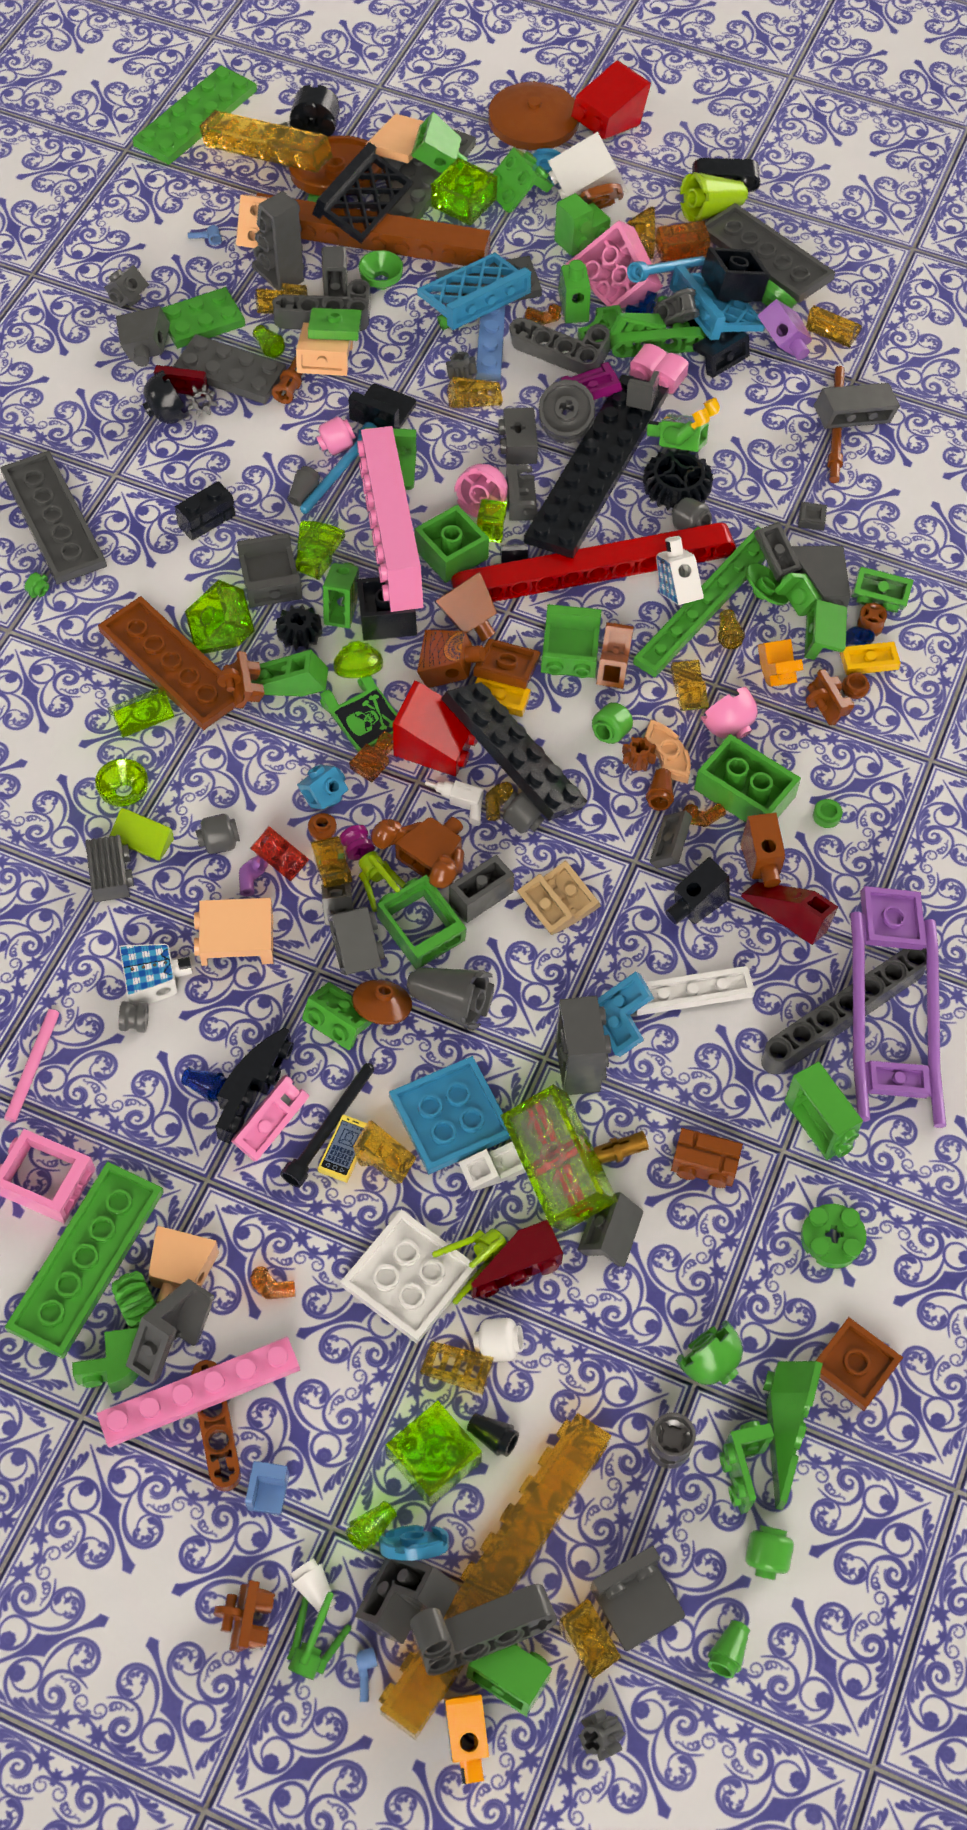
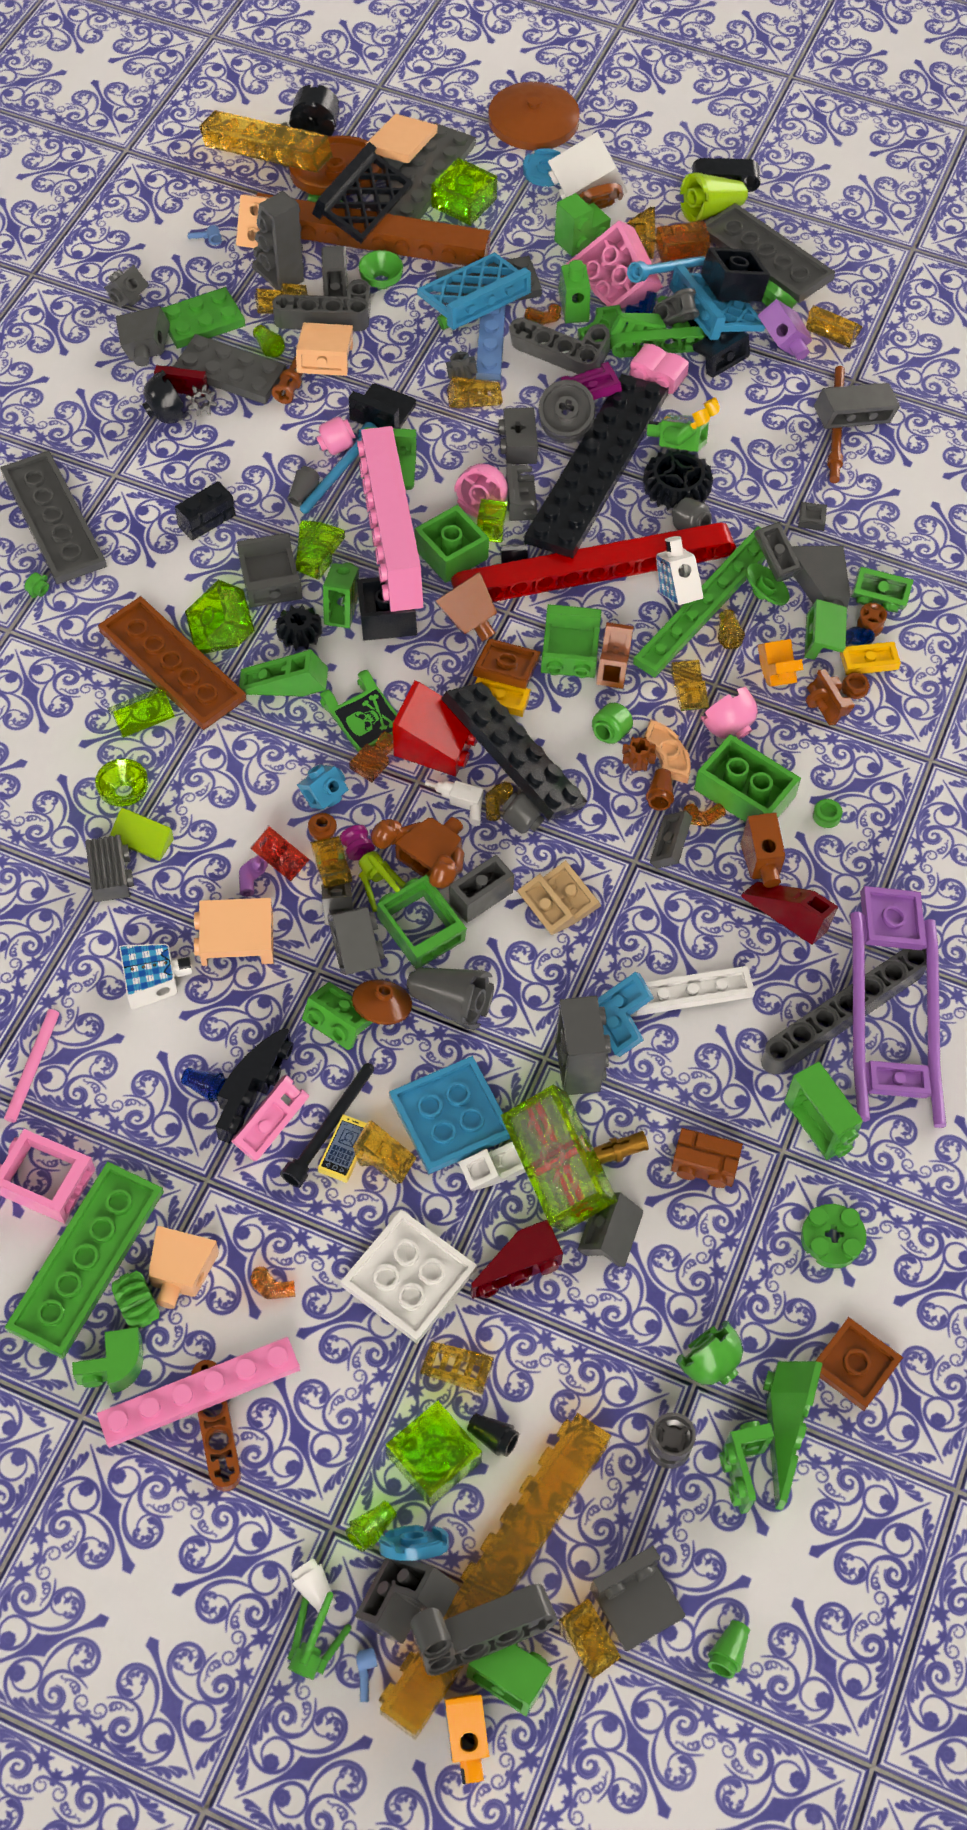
(133, 1016): dark grey wheel -> none
(177, 1315): dark grey panel -> none
(179, 125): bright green plate -> none
(217, 834): dark grey head -> none
(238, 678): dark orange hips -> none
(244, 1632): dark orange hips -> none
(267, 1488): medium blue panel -> none
(334, 324): bright green plate -> none
(357, 660): clear neon green piece -> none
(437, 144): bright green torso -> none
(447, 657): dark orange torso -> none
(486, 1248): lime plant -> none
(499, 1339): white head -> none
(517, 176): bright green bracket -> none
(601, 1735): dark grey gear -> none
(612, 101): red slope -> none
(642, 393): dark grey panel -> none
(700, 893): black torso -> none
(769, 1552): bright green head -> none
(799, 592): bright green bracket -> none

